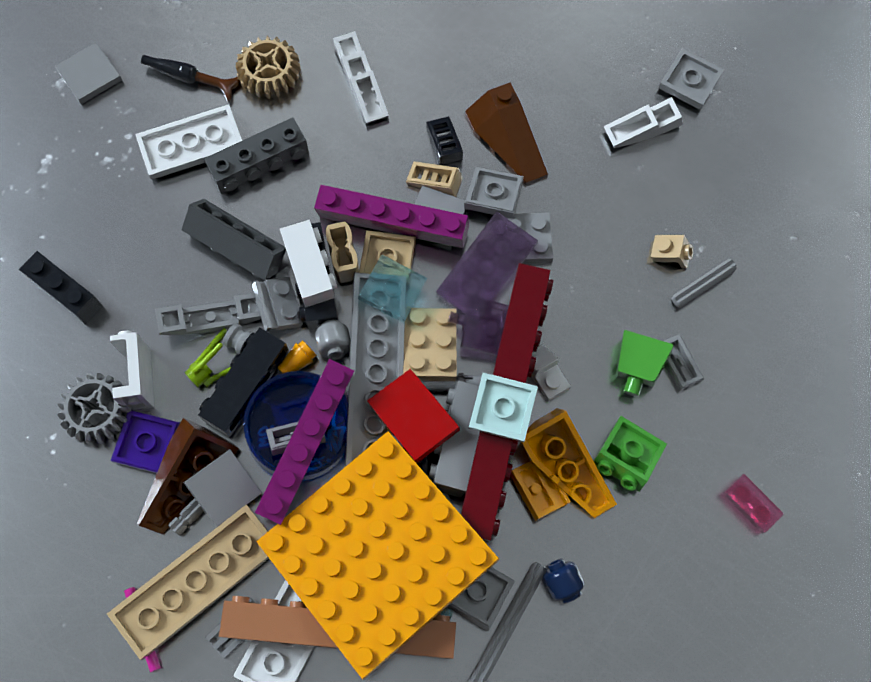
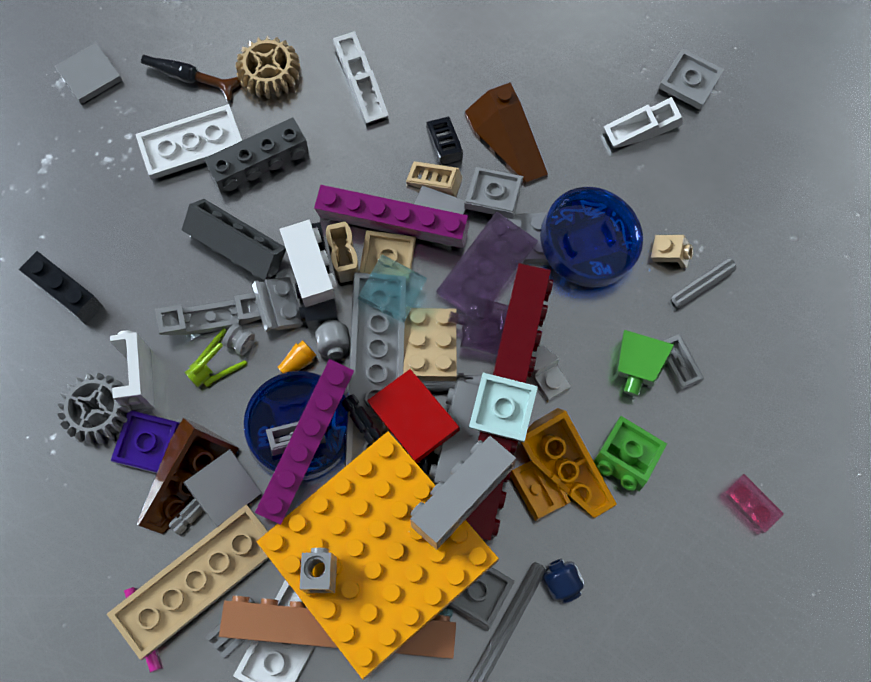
(247, 373): black brick -> none
(327, 581): none -> light grey brick
(361, 419): none -> black axle
(462, 492): none -> light grey brick
(591, 236): none -> clear blue brick

